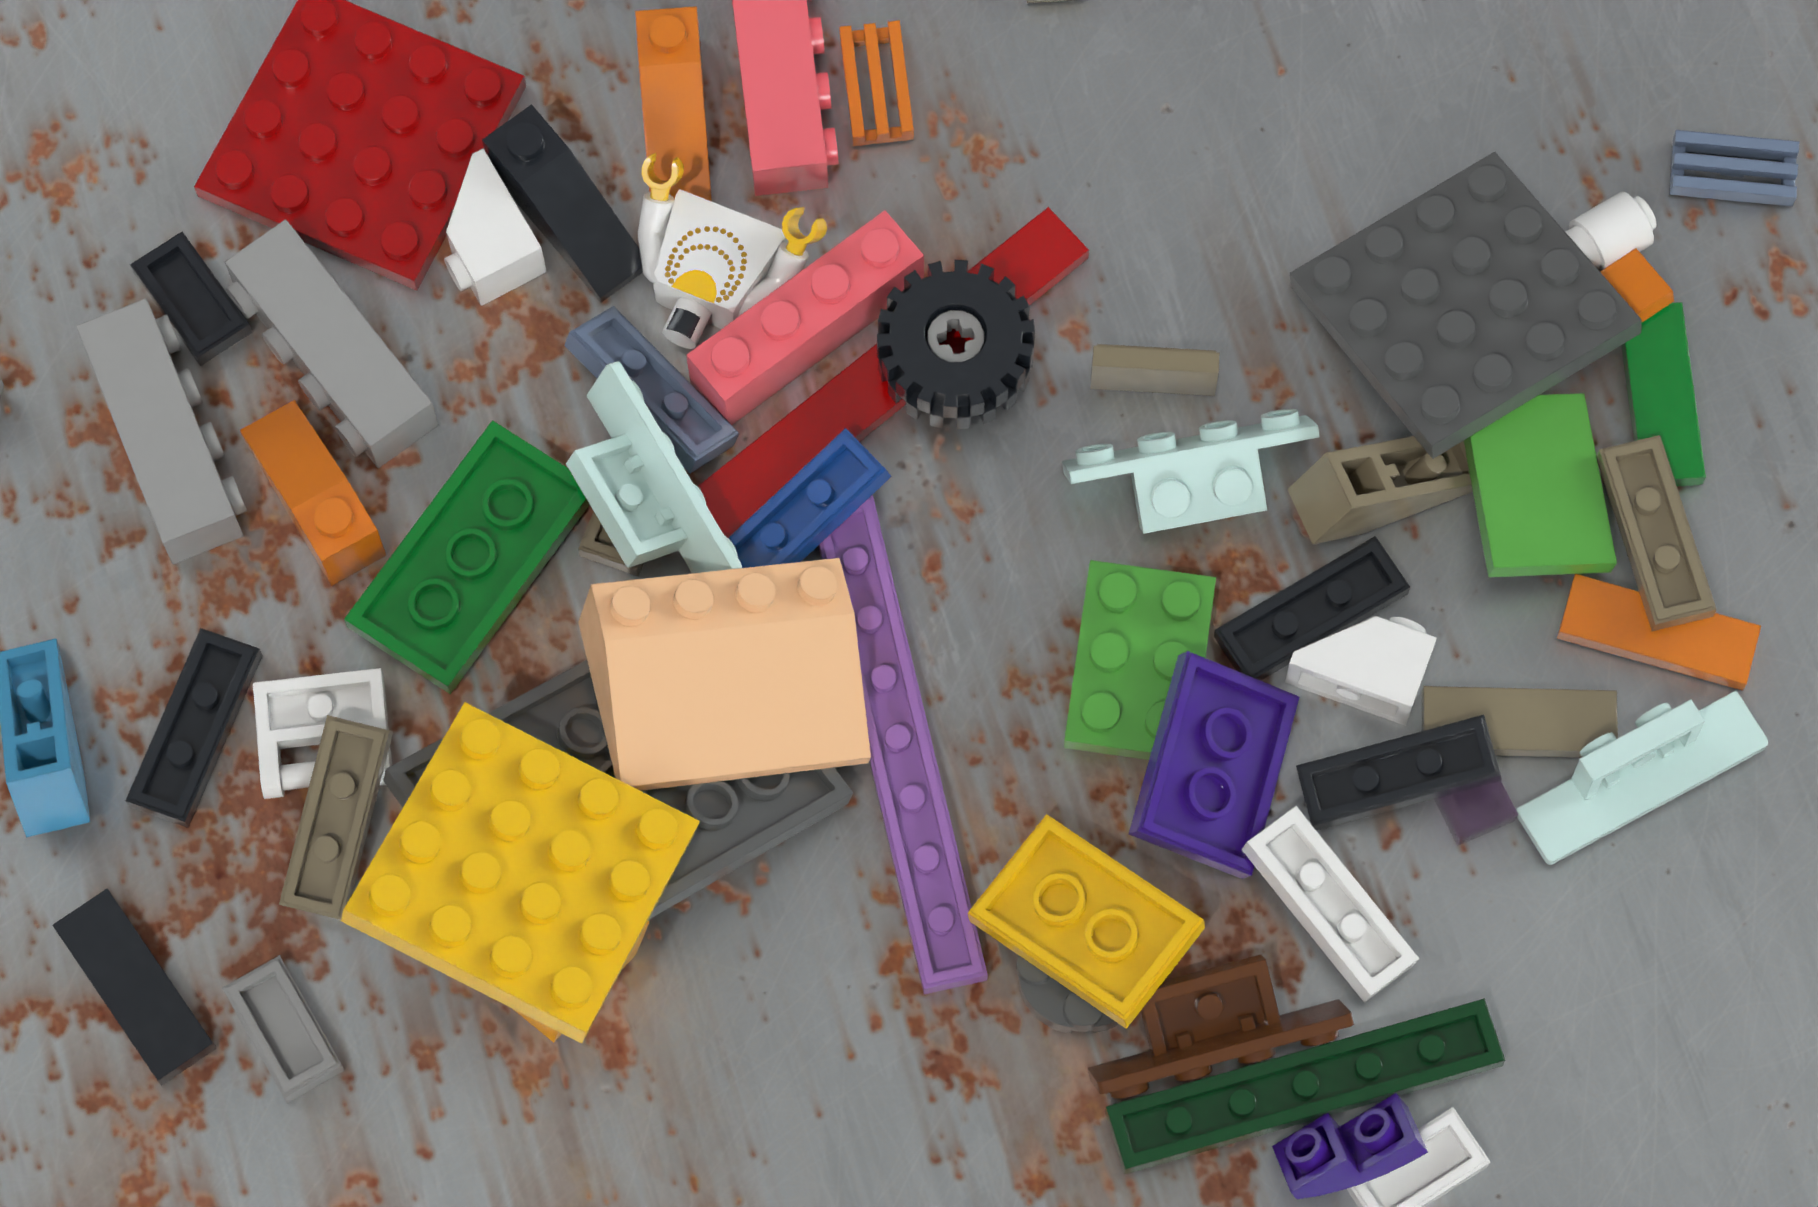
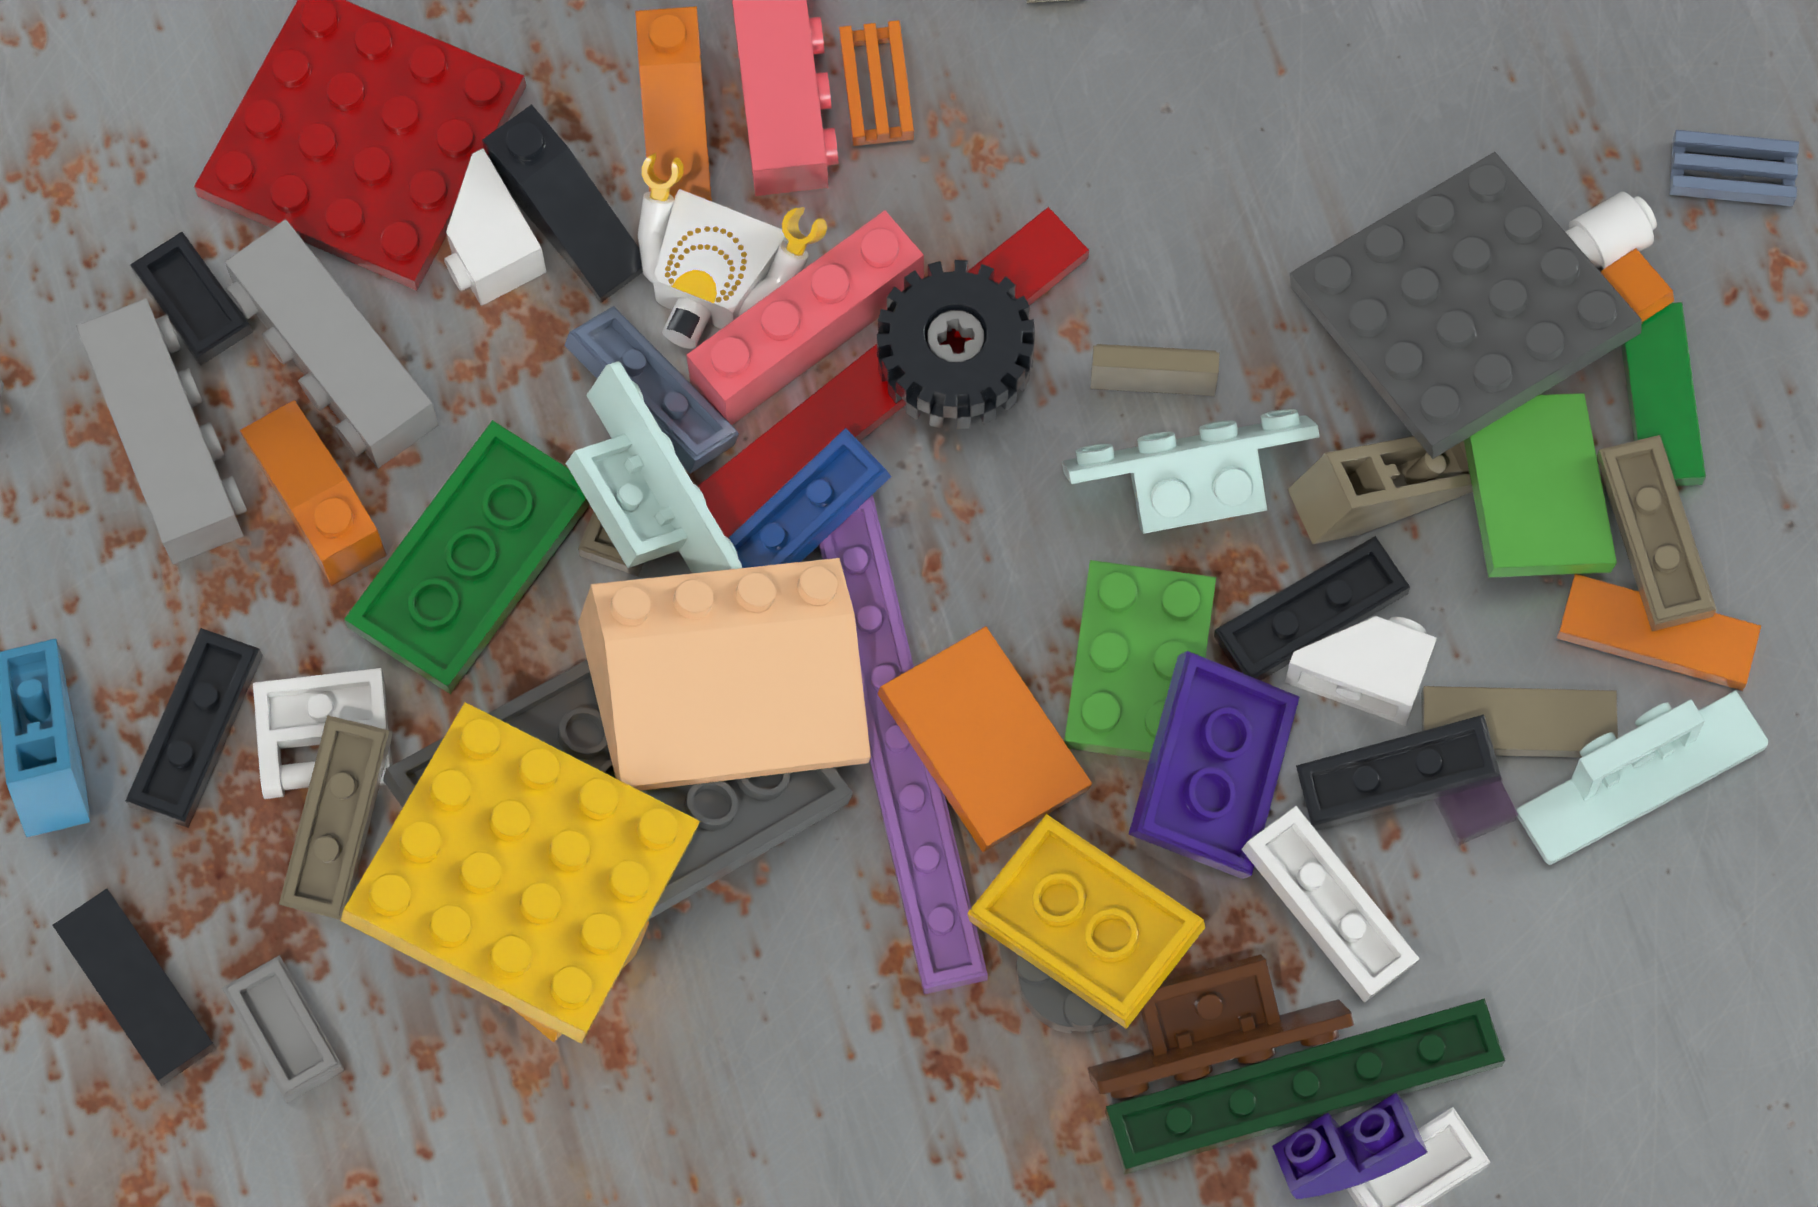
(984, 738): none -> orange tile

